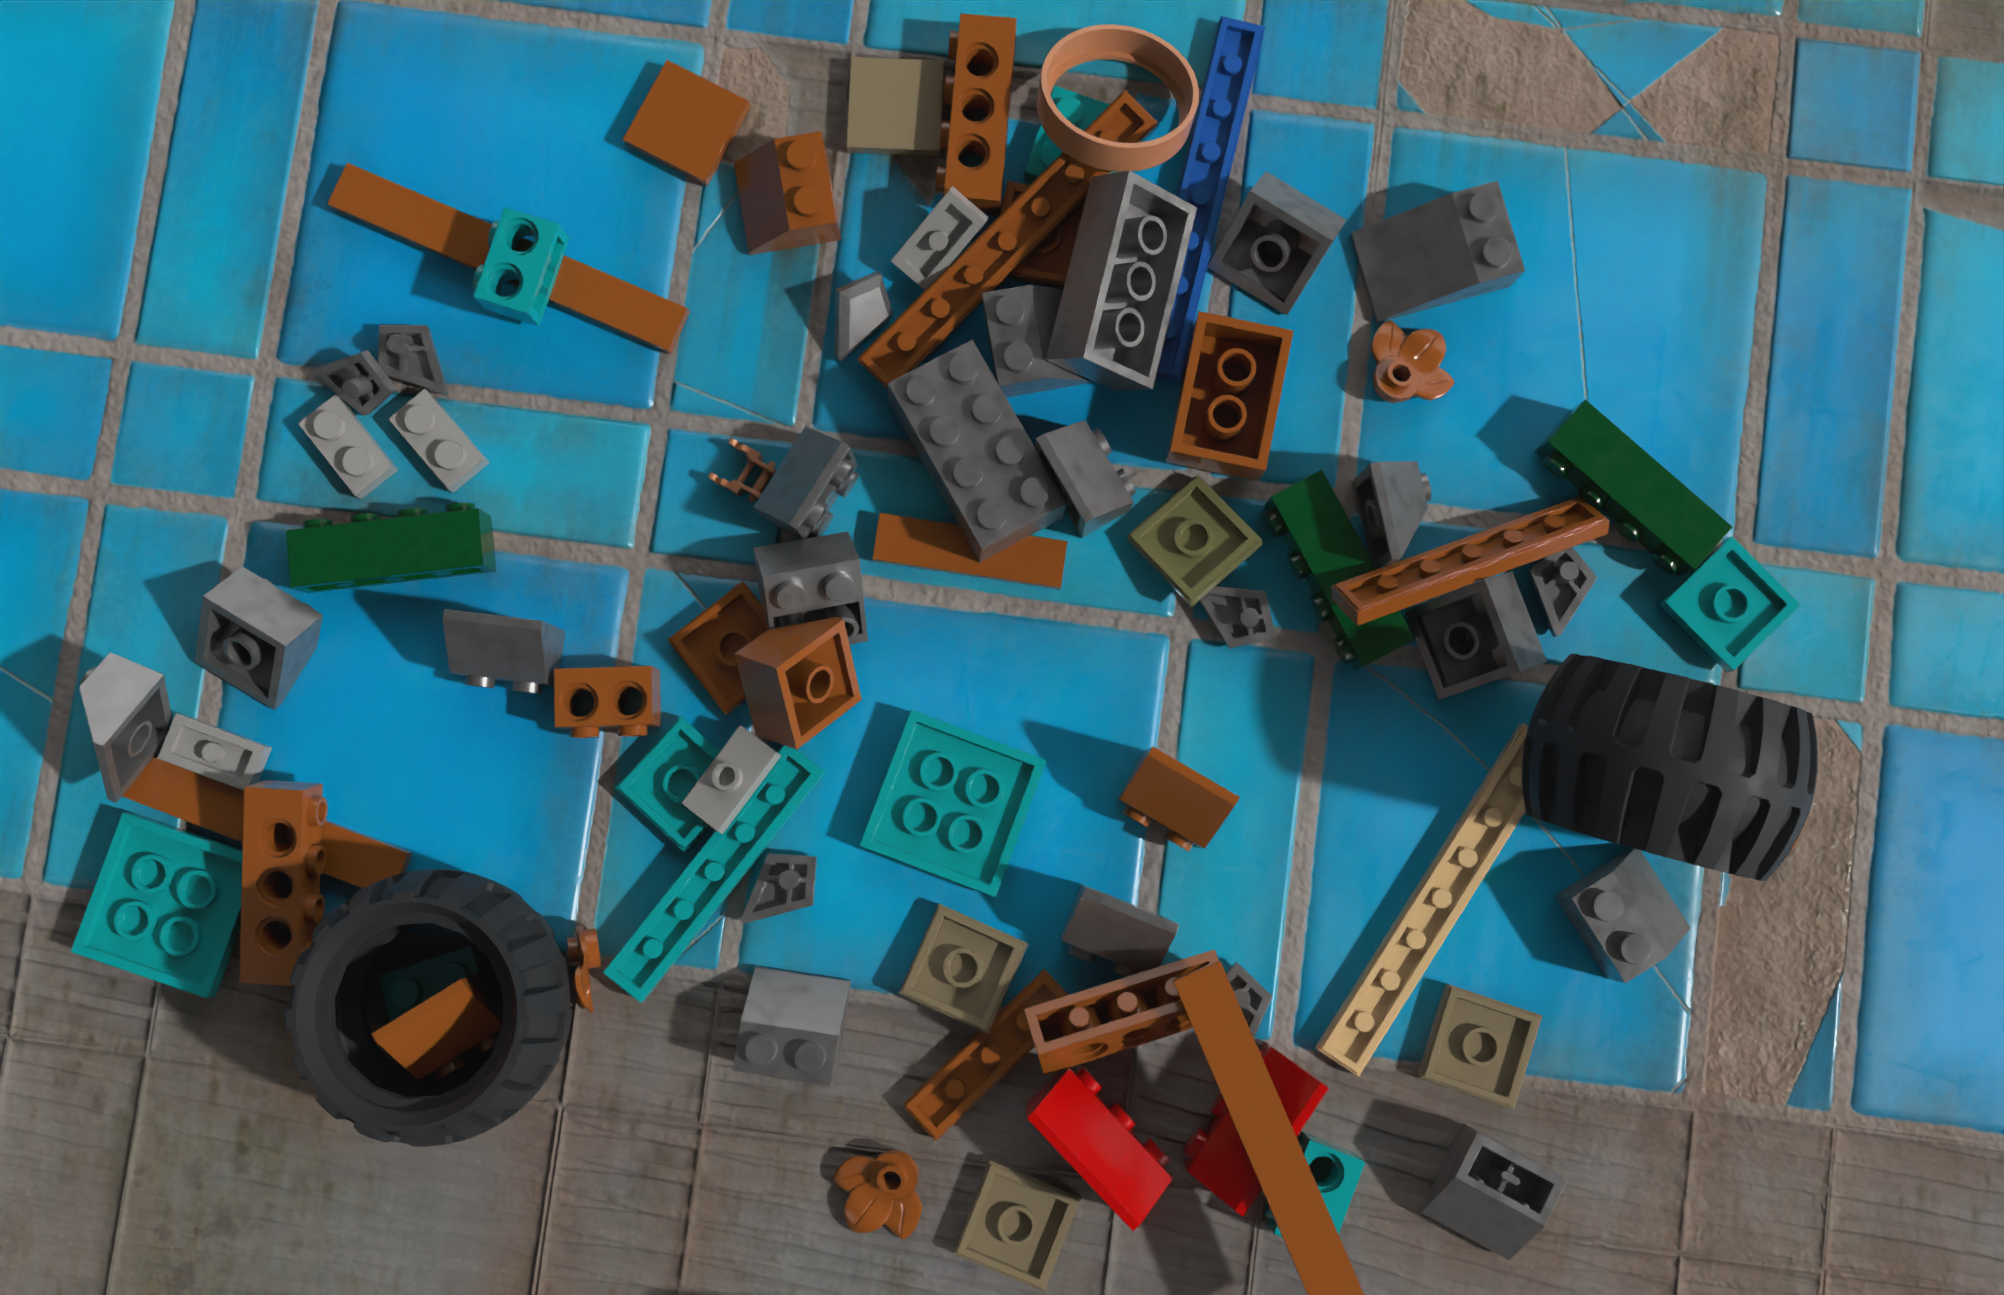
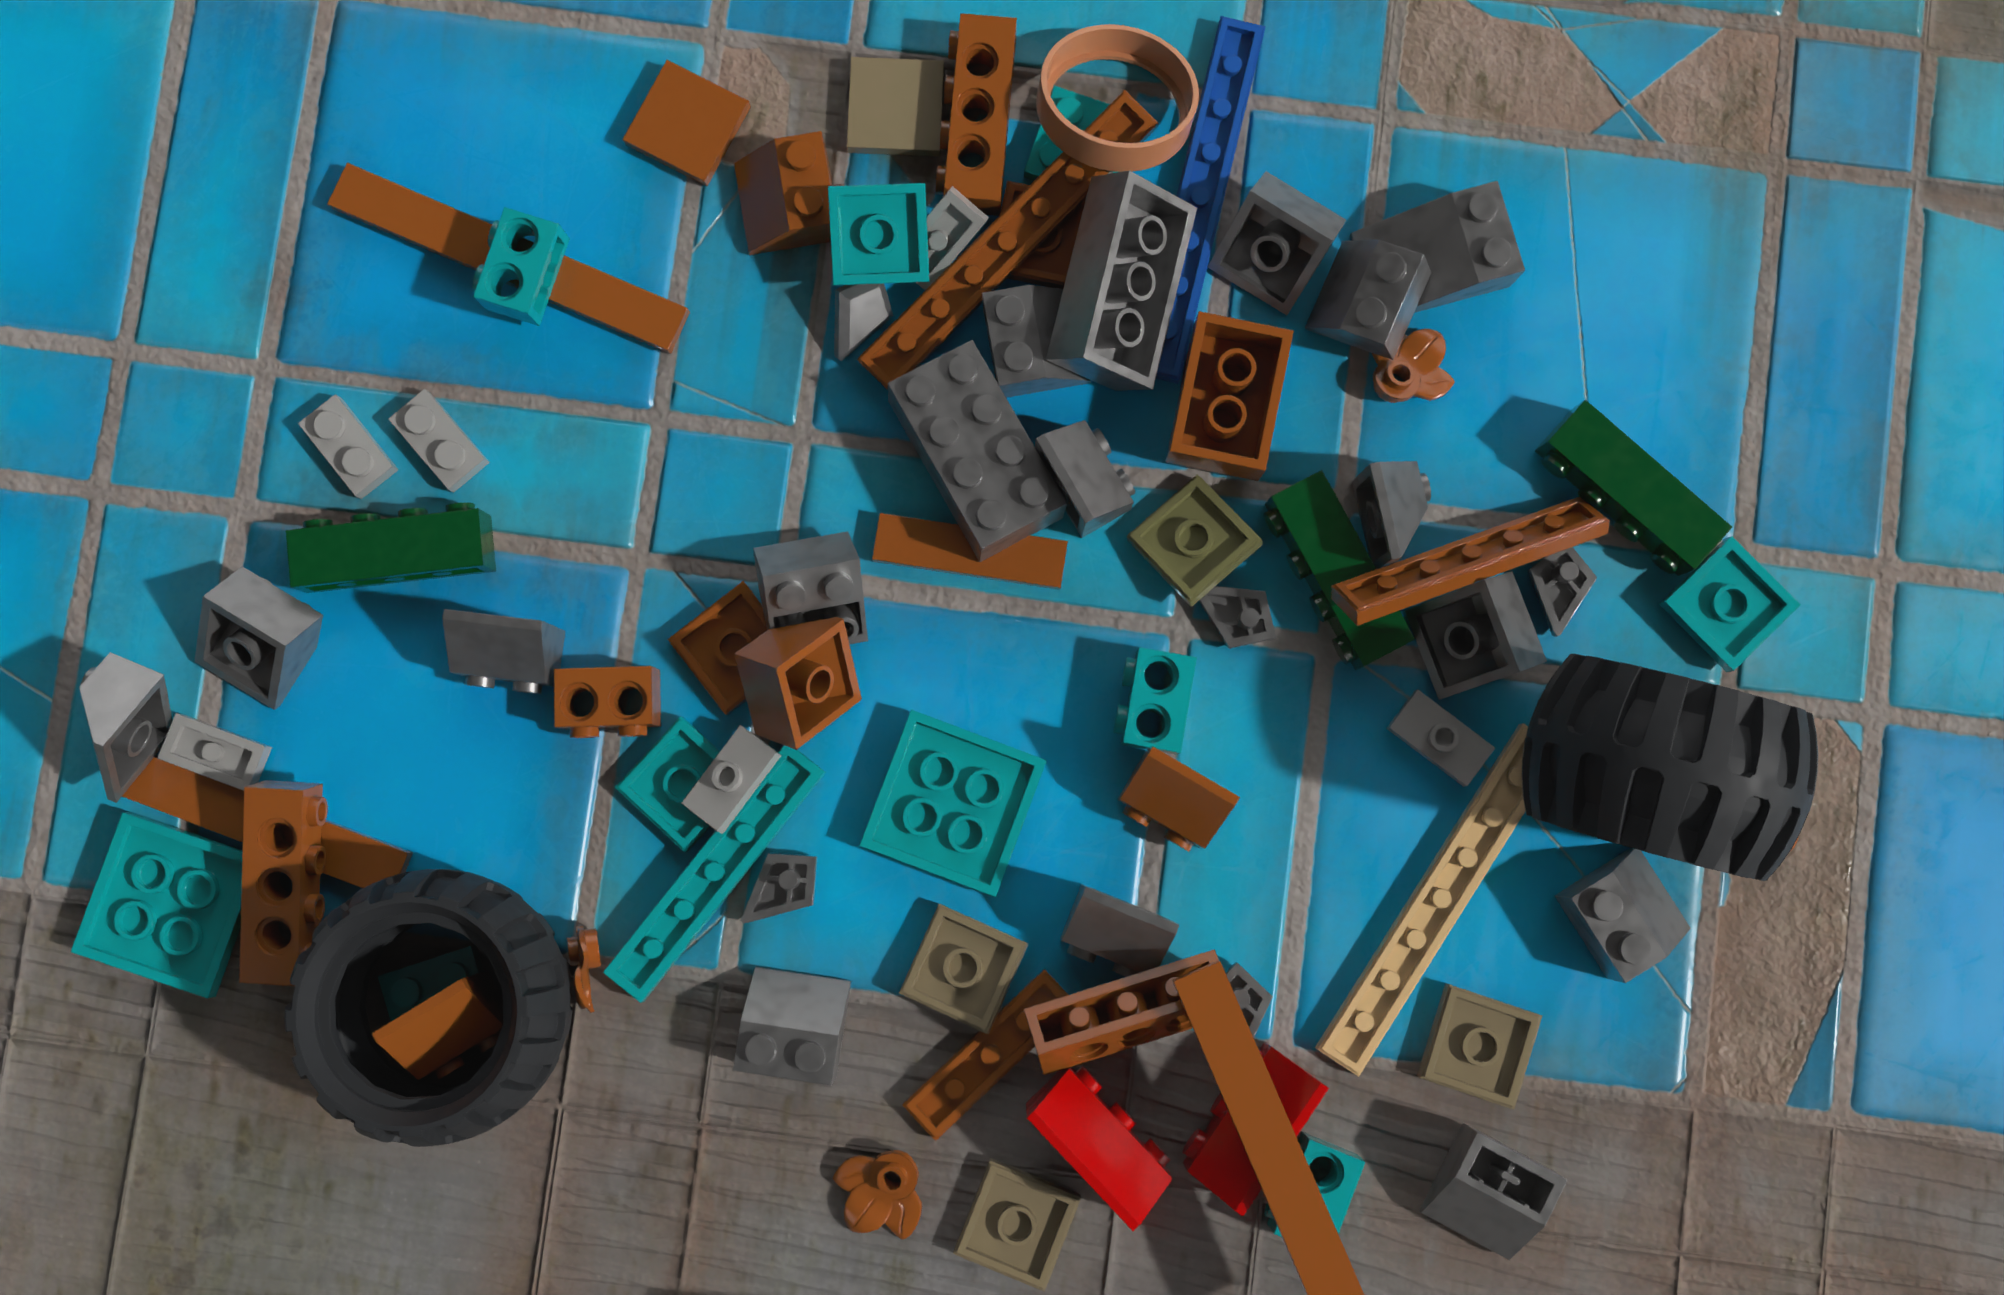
(357, 381): flat silver piece -> none
(411, 356): flat silver piece -> none
(737, 486): nougat piece -> none
(808, 484): flat silver slope -> none
(878, 233): none -> teal plate
(1169, 704): none -> teal brick
(1370, 295): none -> flat silver slope
(1440, 738): none -> light grey plate

